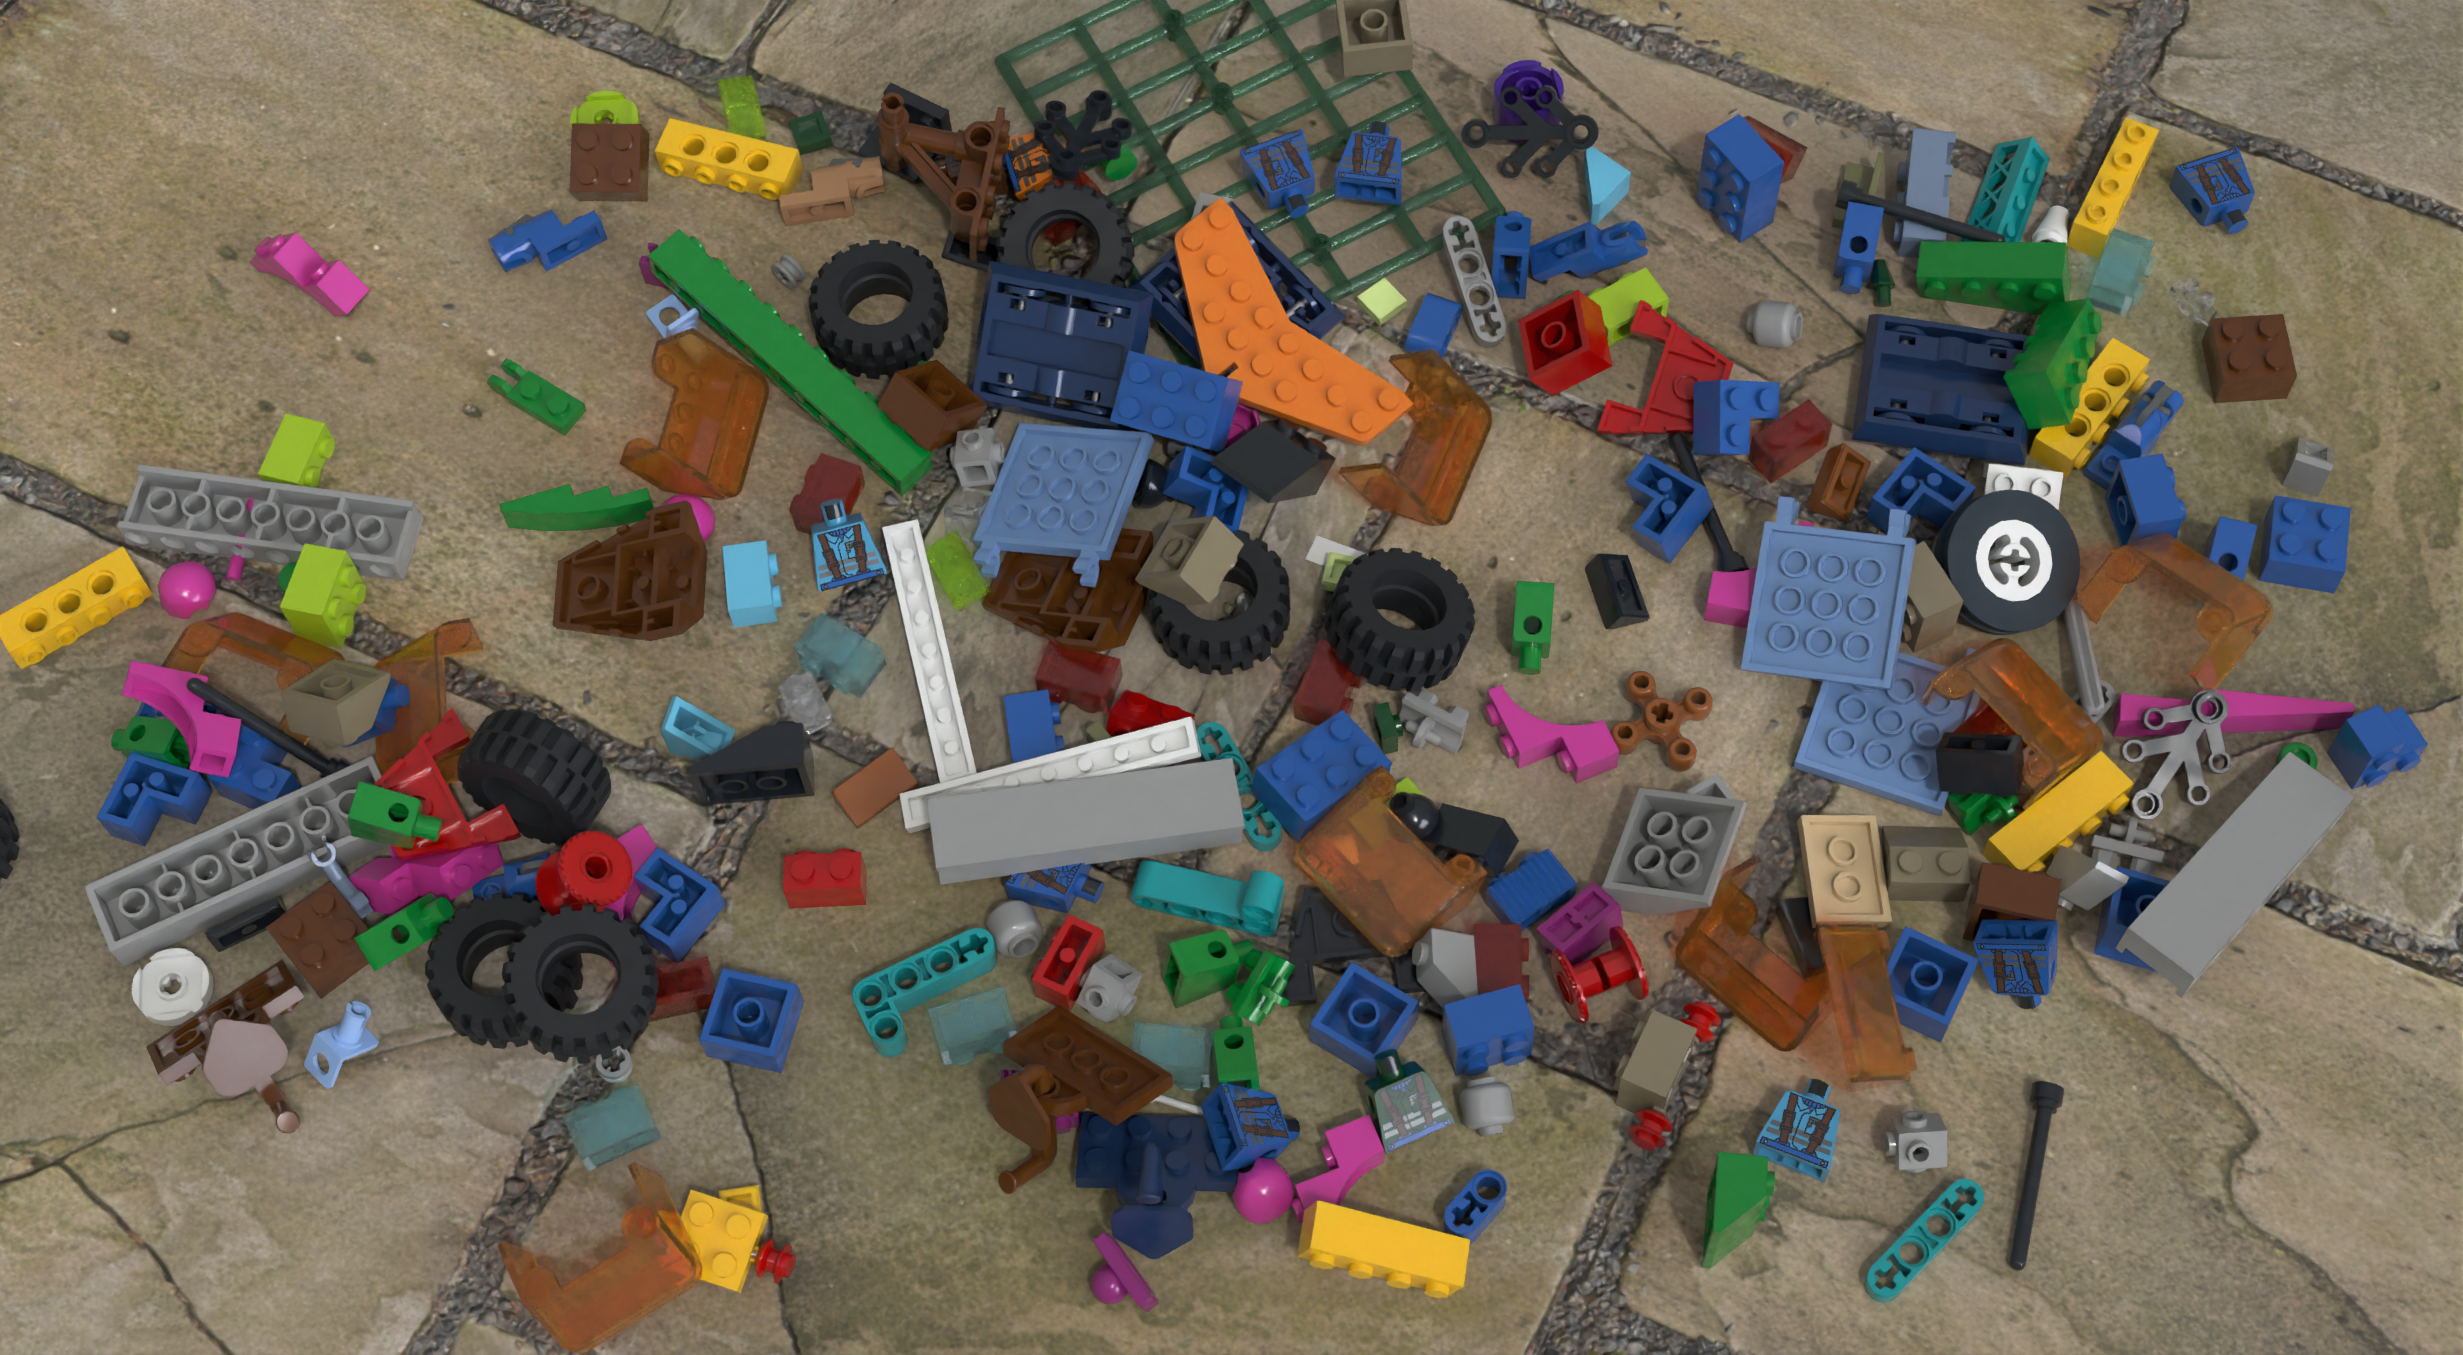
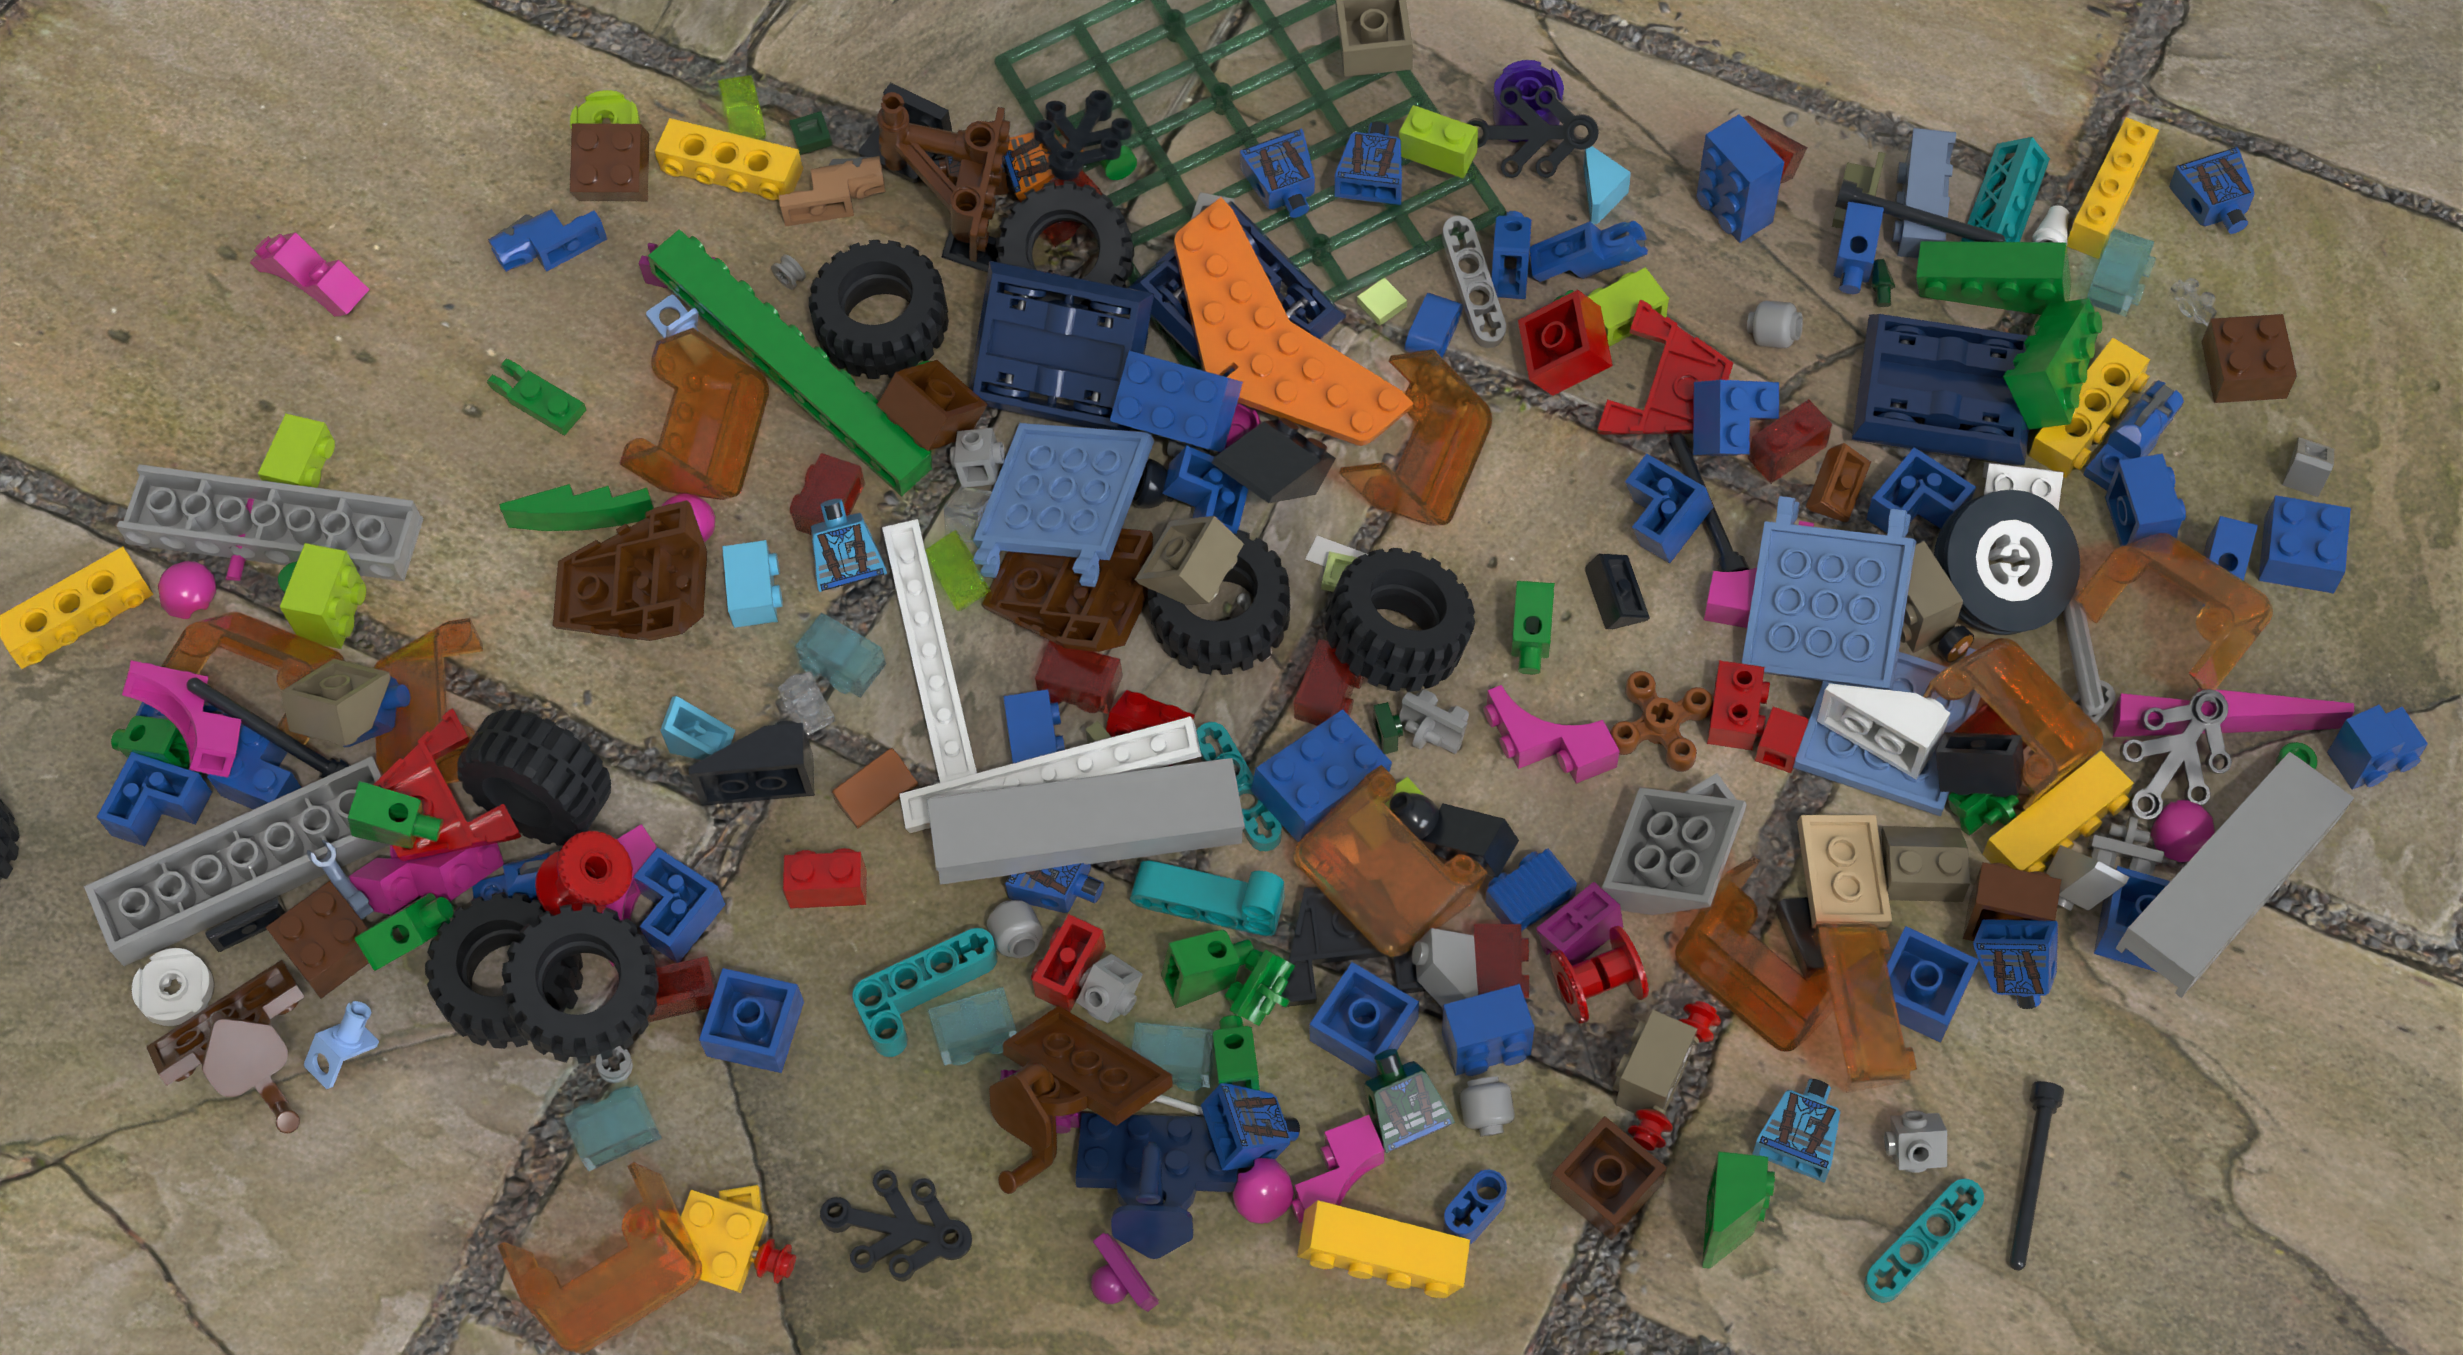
(901, 1229): none -> black plant
(1438, 141): none -> lime brick
(1608, 1178): none -> reddish brown brick
(1736, 705): none -> red brick
(1781, 739): none -> red panel
(1887, 723): none -> white slope
(1955, 643): none -> black tile
(2182, 830): none -> dark pink hair

